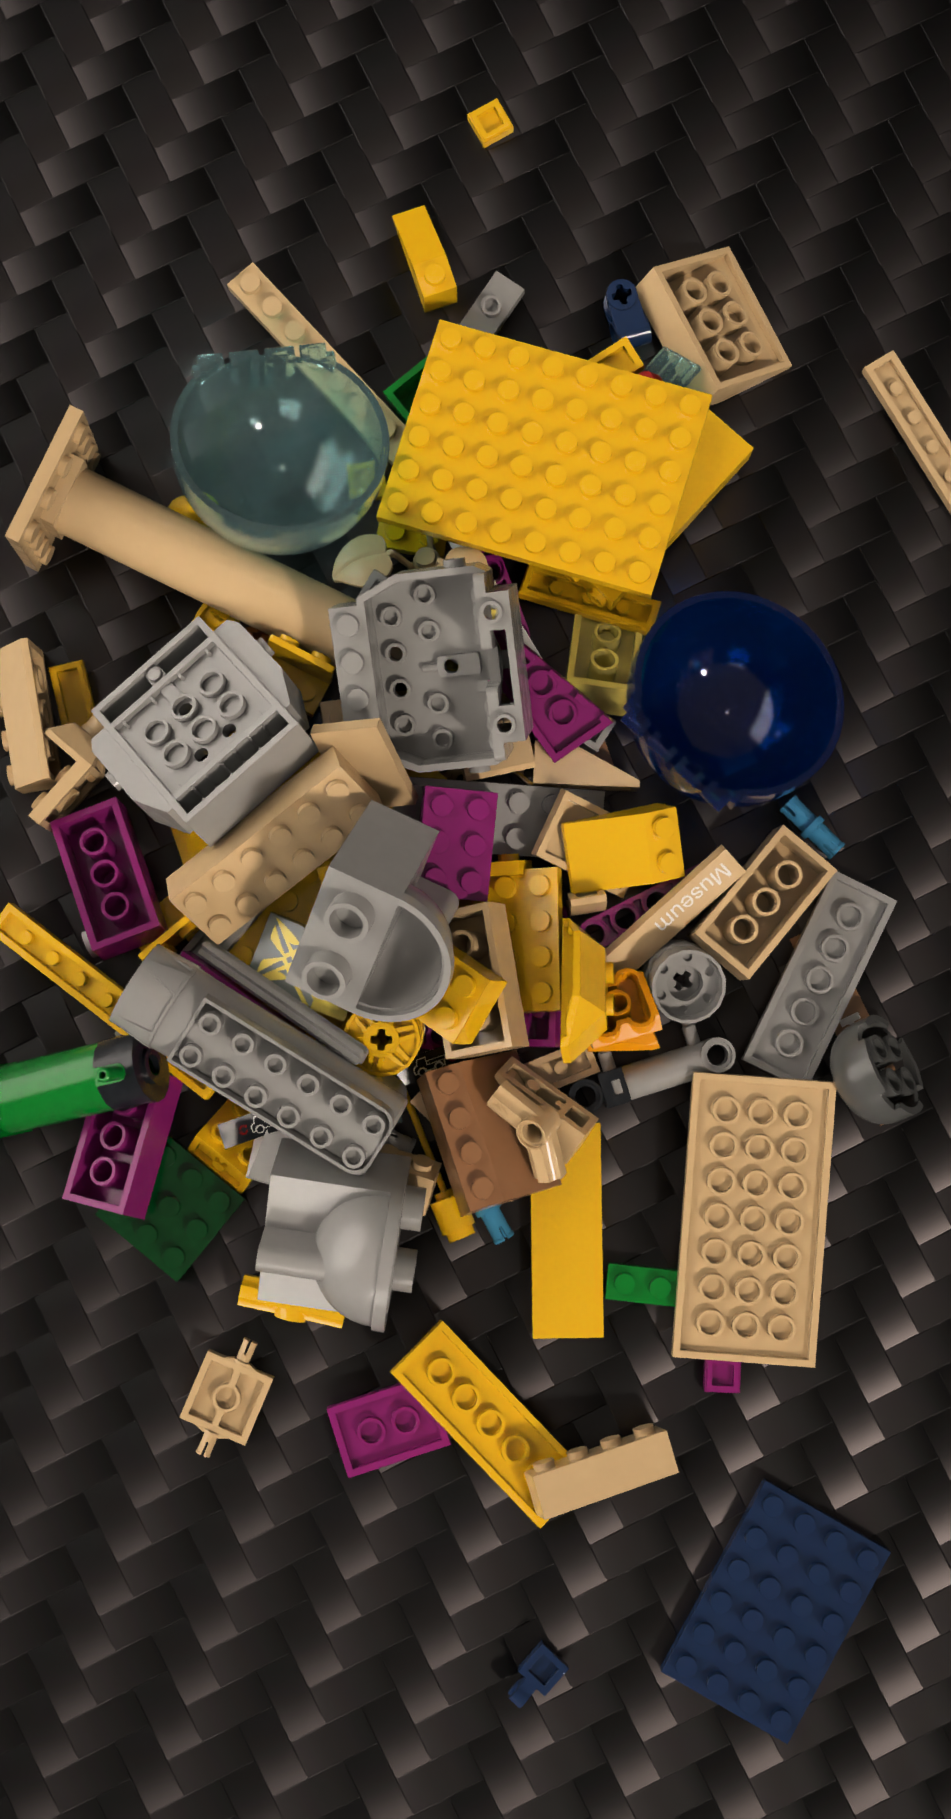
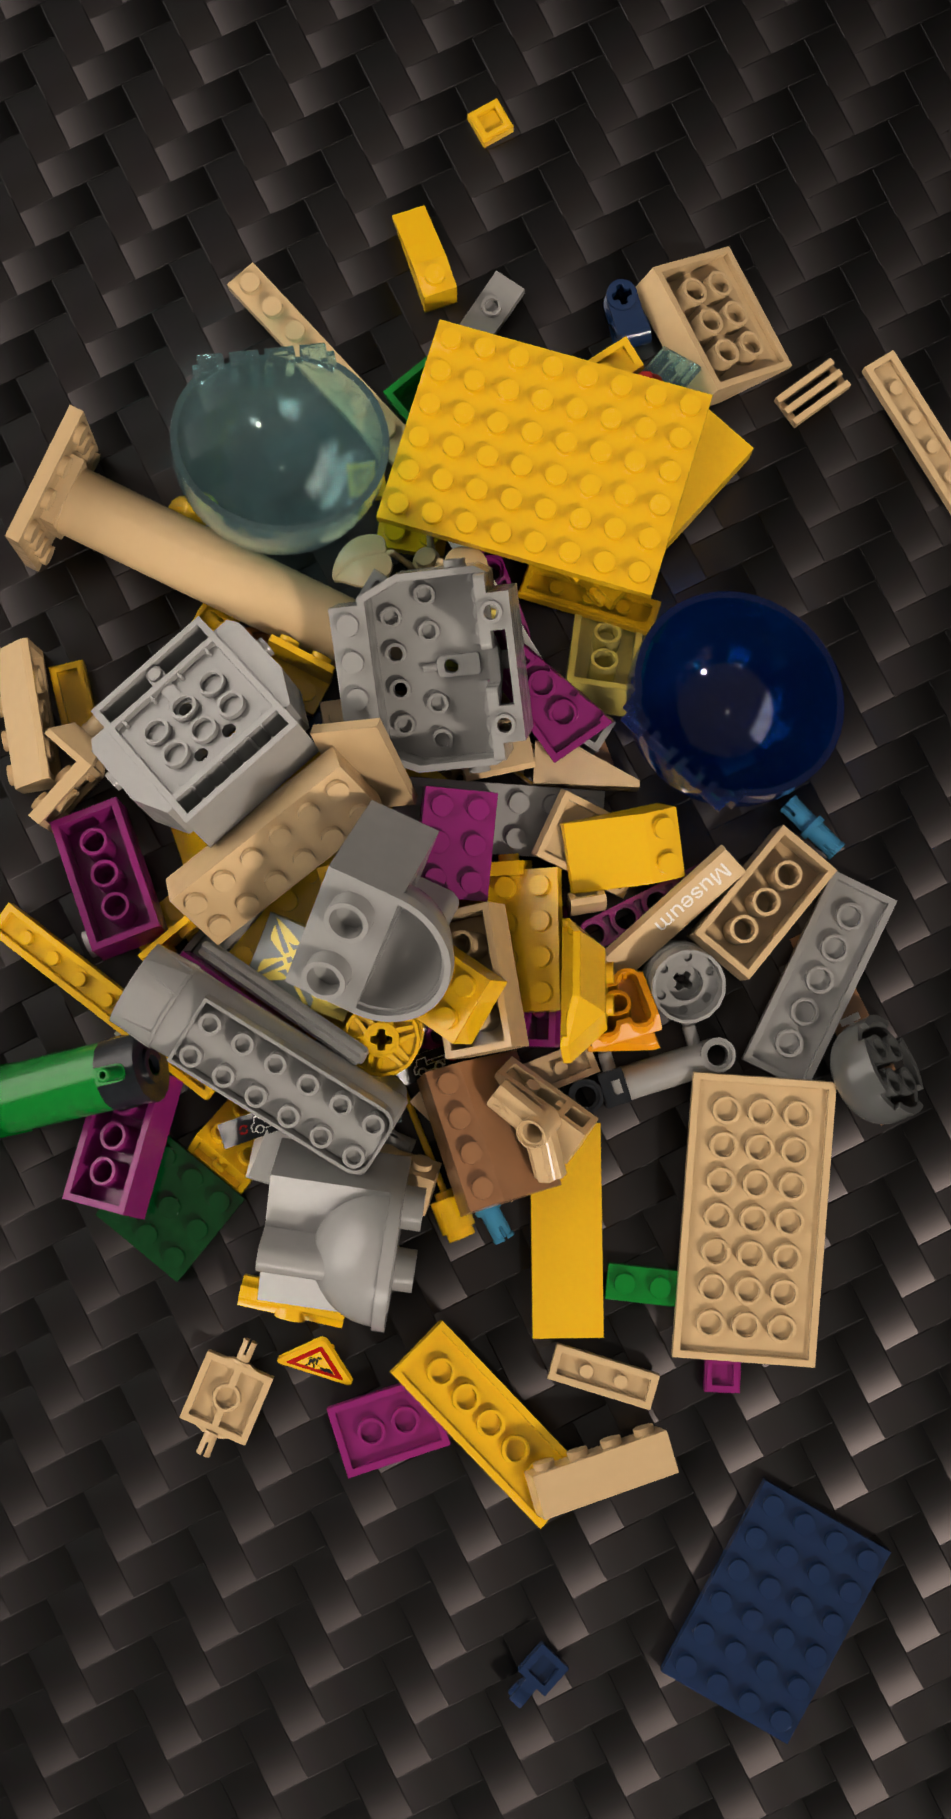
(317, 1358): none -> piece
(603, 1376): none -> tan plate
(834, 376): none -> tan tile

